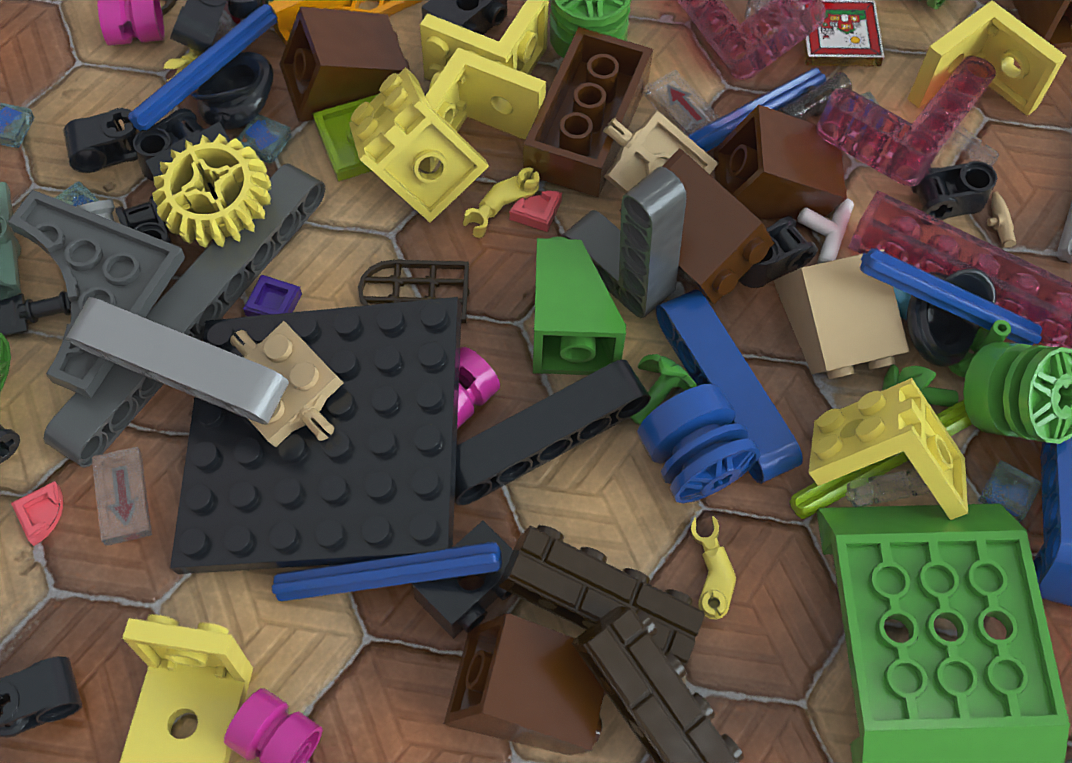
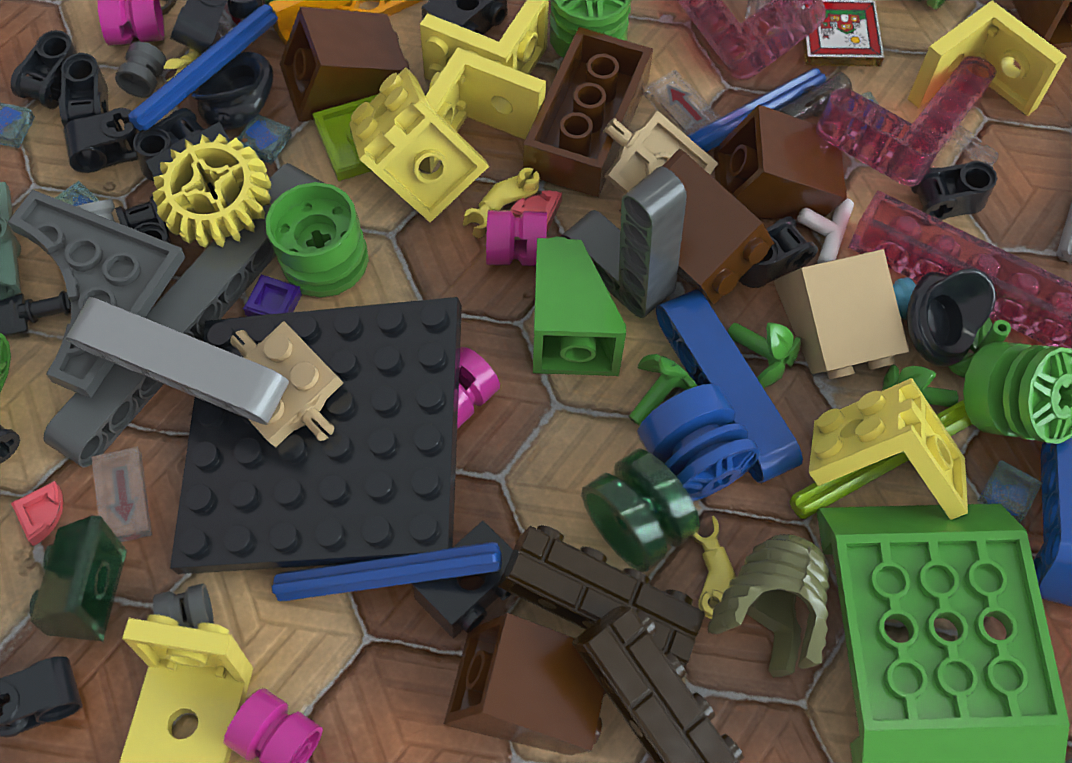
(43, 69): none -> black piece
(79, 581): none -> clear green slope
(82, 88): none -> black piece
(141, 68): none -> dark grey wheel
(187, 607): none -> dark grey wheel
(317, 239): none -> bright green wheel
(398, 281): dark brown window -> none
(501, 234): none -> dark pink wheel
(547, 430): black beam -> none
(641, 509): none -> clear green wheel
(768, 591): none -> olive hair
(778, 348): none -> bright green plant
(885, 488): clear axle -> none
(947, 296): blue axle -> none
(1002, 221): tan helmet -> none

